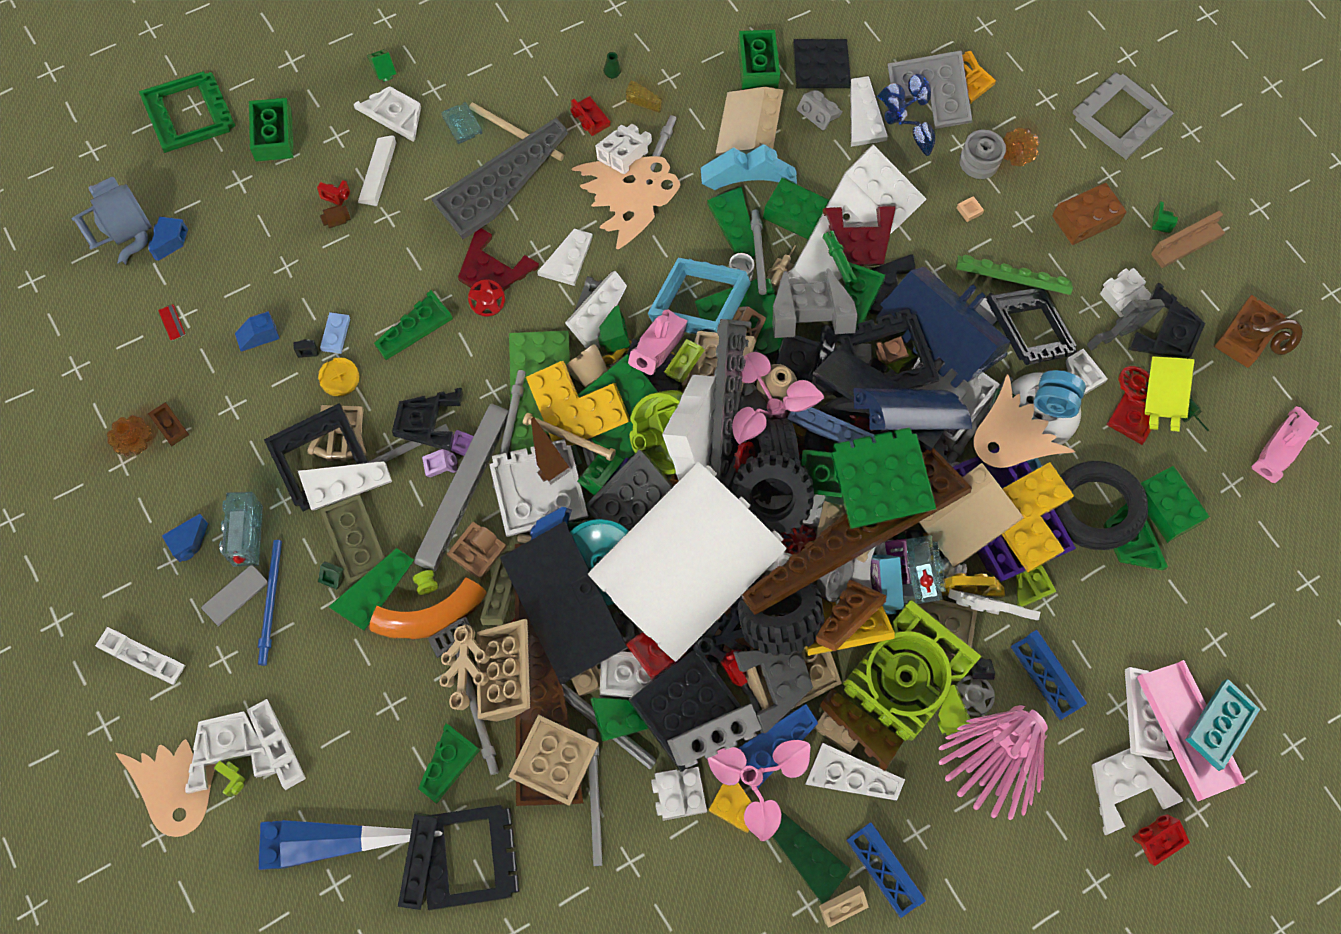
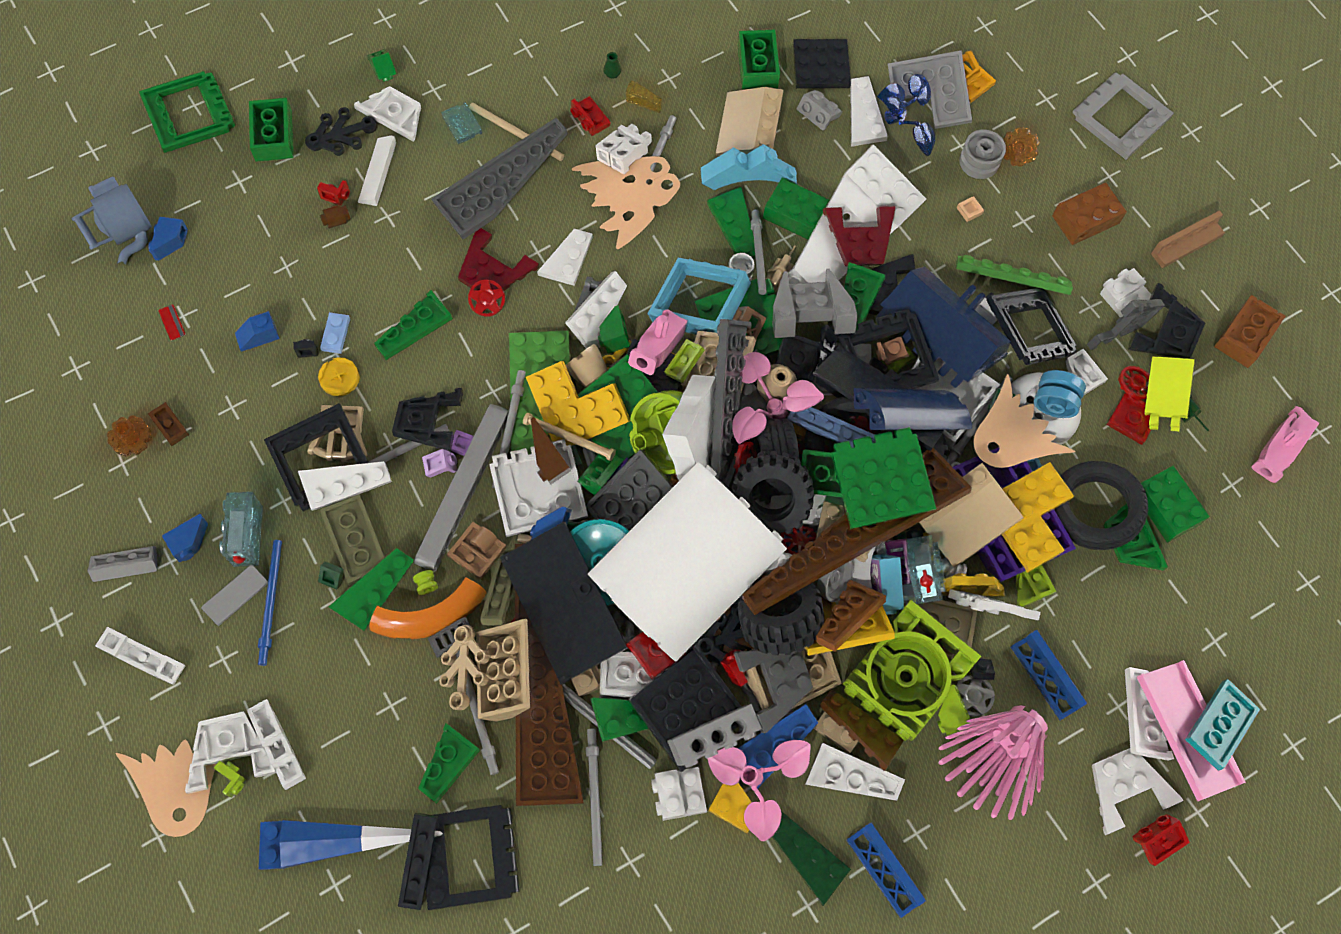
(123, 564): none -> light grey slope
(338, 133): none -> black plant
(553, 760): tan plate -> none
(836, 251): green pin -> none
(844, 906): tan plate -> none
(1163, 220): green panel -> none
(1255, 332): reddish brown plant -> none

